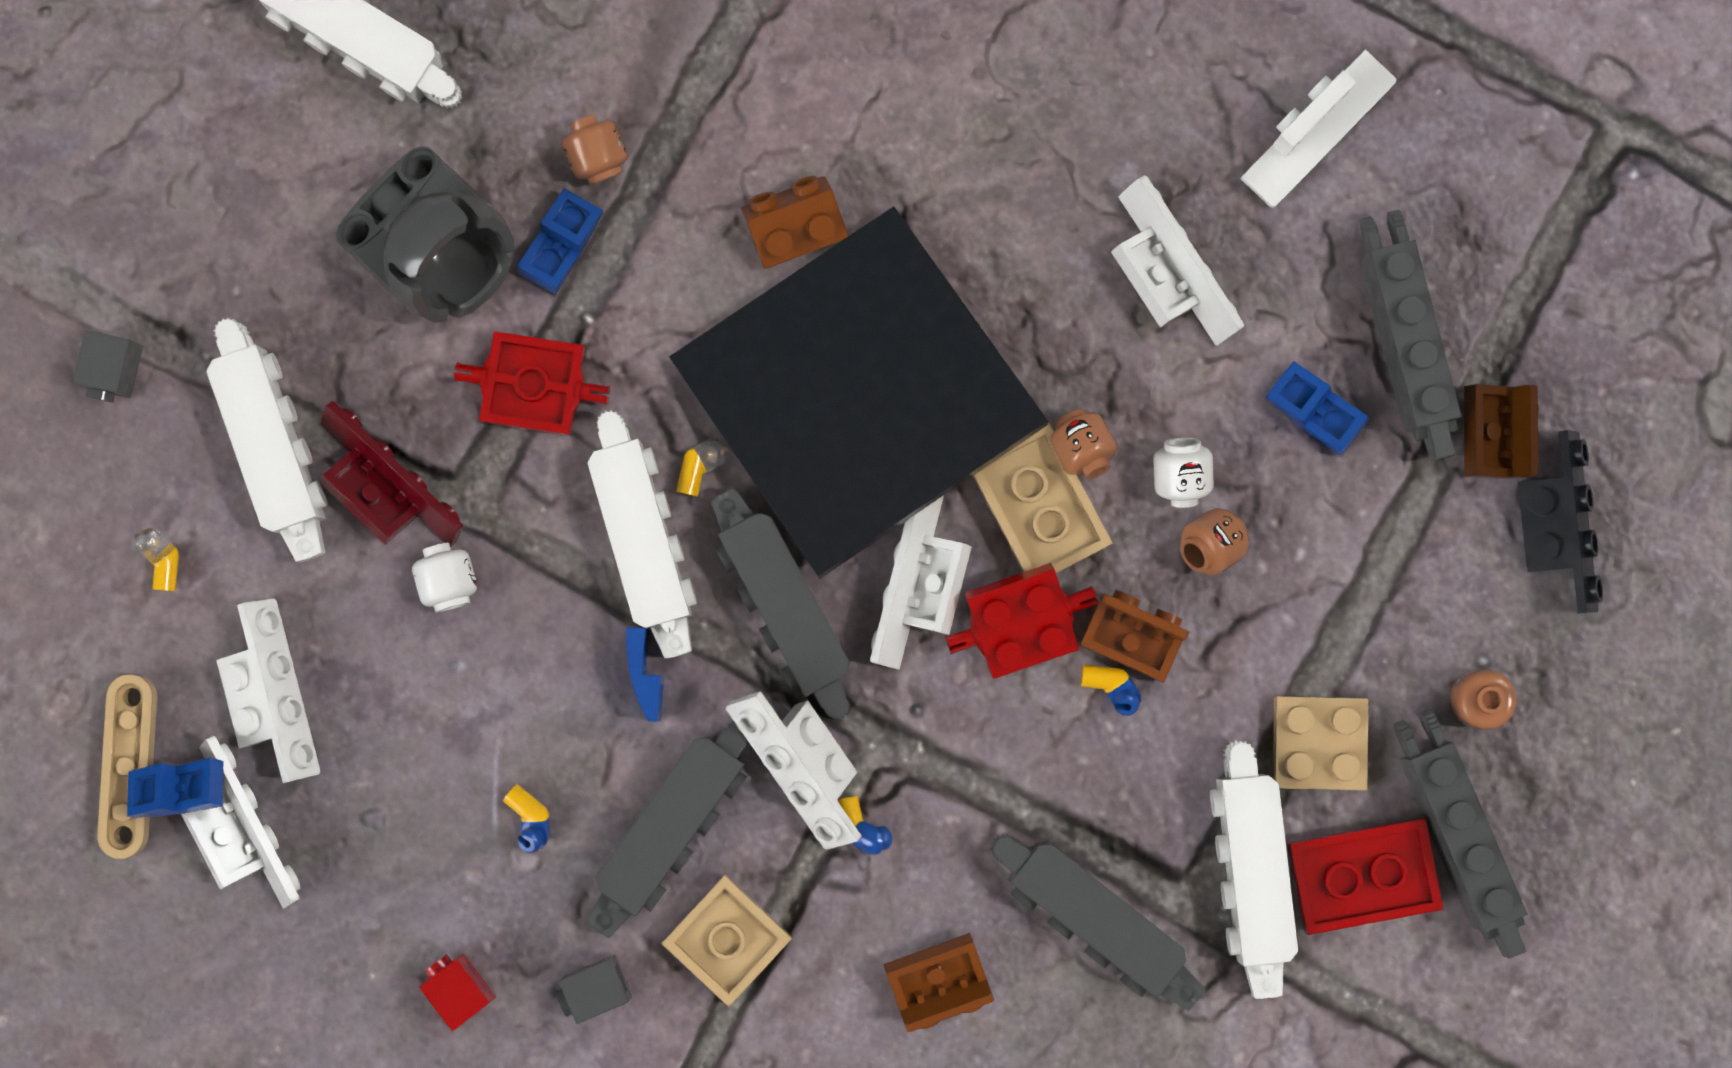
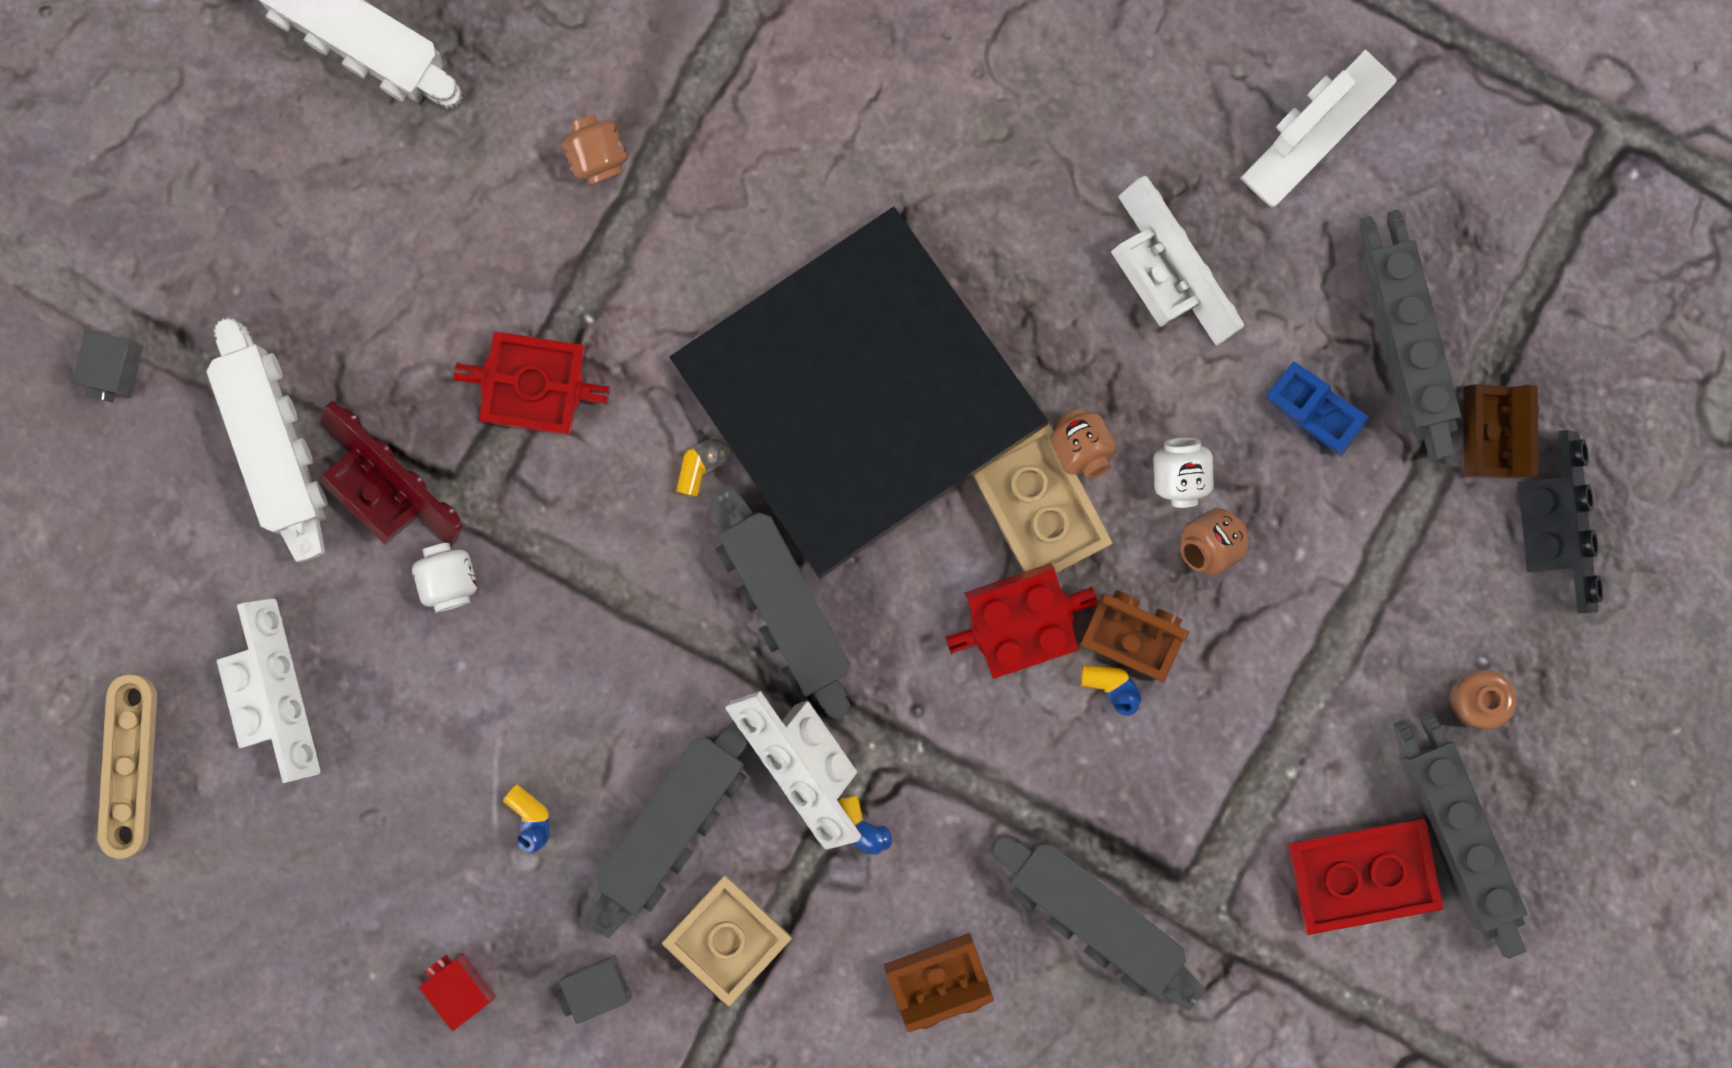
(161, 554): arm -> none
(175, 789): blue slope -> none
(233, 836): white bracket -> none
(429, 238): dark grey piece -> none
(560, 241): blue slope -> none
(640, 536): white hinge -> none
(646, 687): blue slope -> none
(794, 220): dark orange bracket -> none
(921, 586): white bracket -> none
(1256, 870): white hinge -> none
(1320, 743): tan plate -> none

